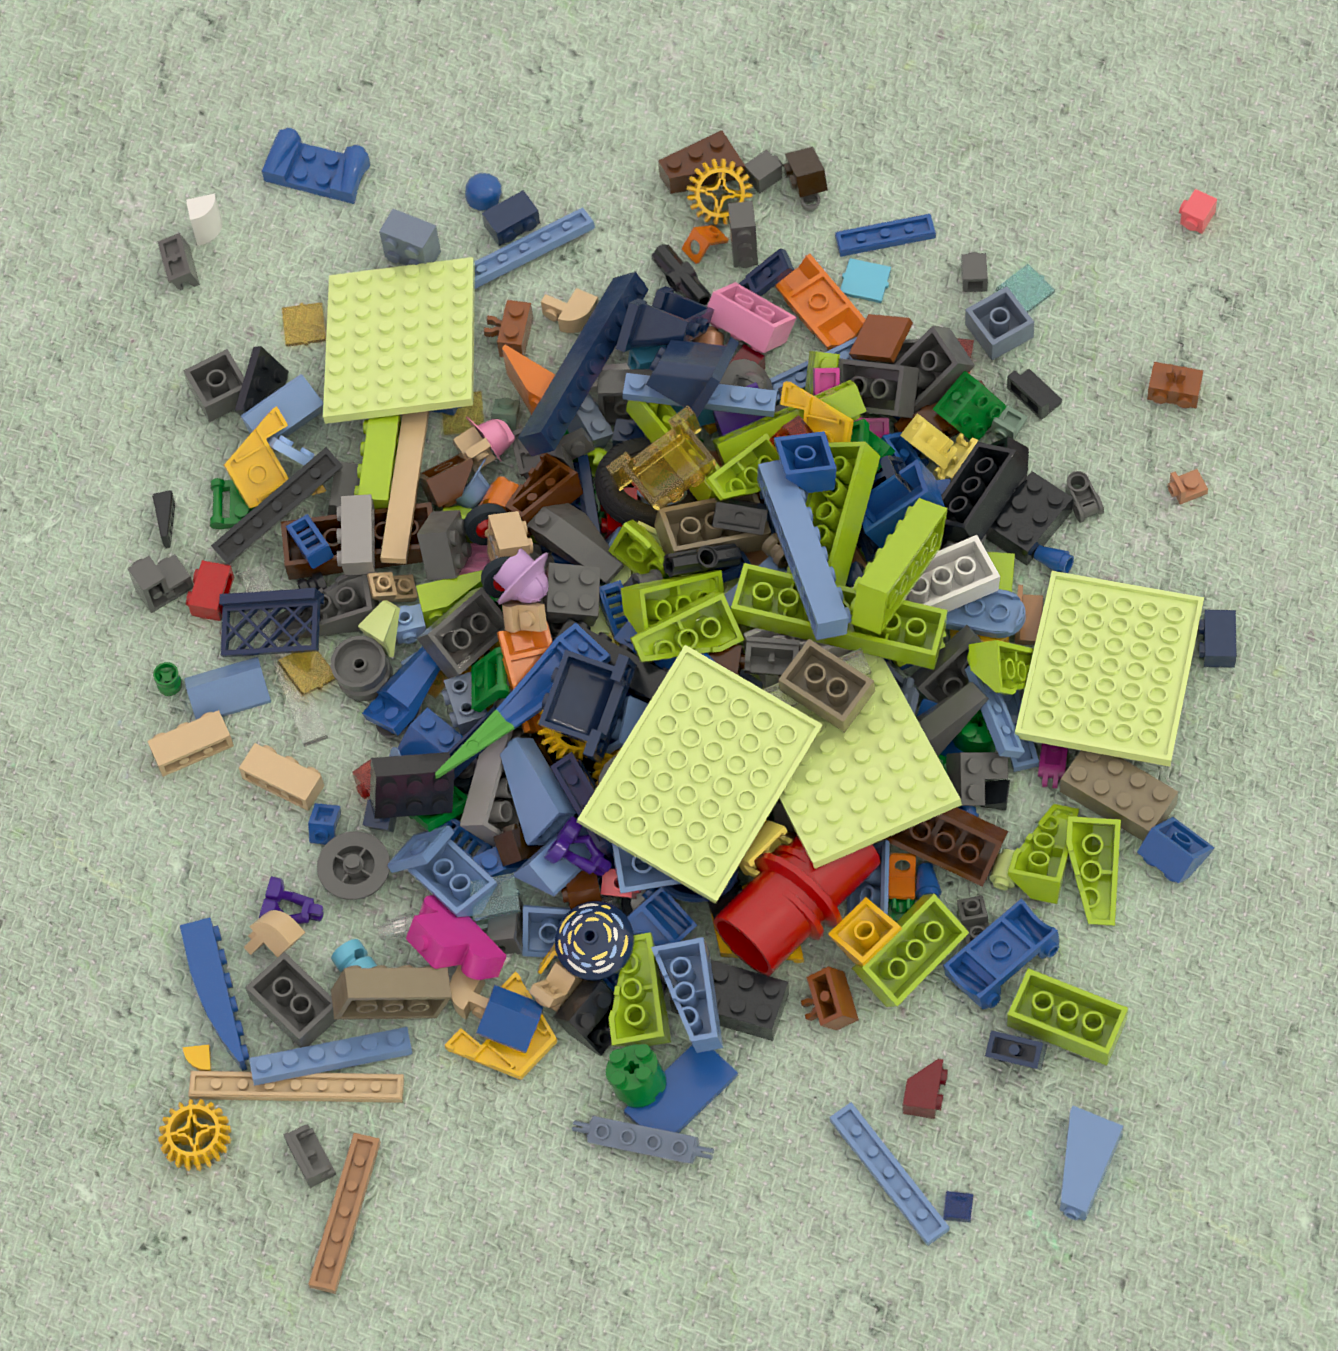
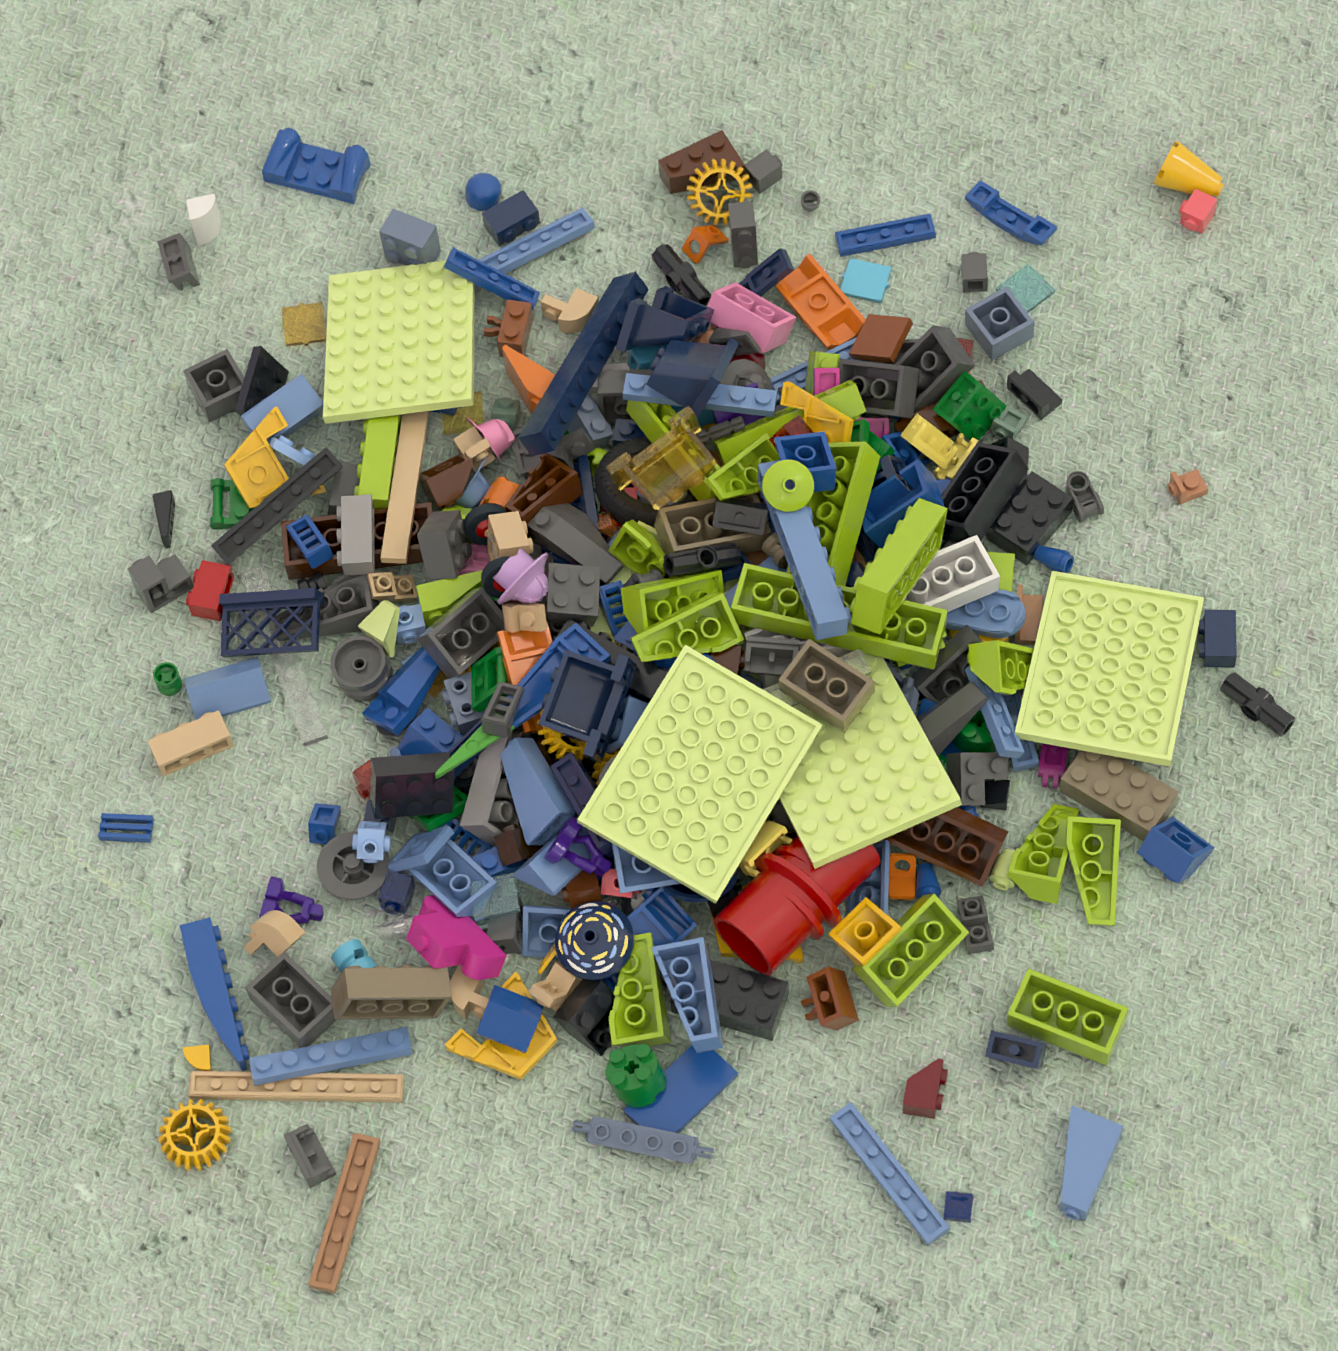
(118, 819): none -> blue tile
(282, 776): tan brick -> none
(307, 671): clear yellow piece -> none
(371, 841): none -> light blue brick
(396, 893): none -> clear blue brick
(489, 278): none -> blue tile
(498, 724): none -> dark grey slope
(607, 524): none -> clear orange plate
(721, 430): none -> dark grey axle
(746, 344): none -> dark grey slope
(776, 492): none -> lime dish
(805, 172): dark brown brick -> none
(899, 907): green tile -> none
(1000, 954): blue piece -> none
(1008, 217): none -> blue slope
(1175, 385): dark orange brick -> none
(1187, 172): none -> yellow cone
(1257, 704): none -> black piece

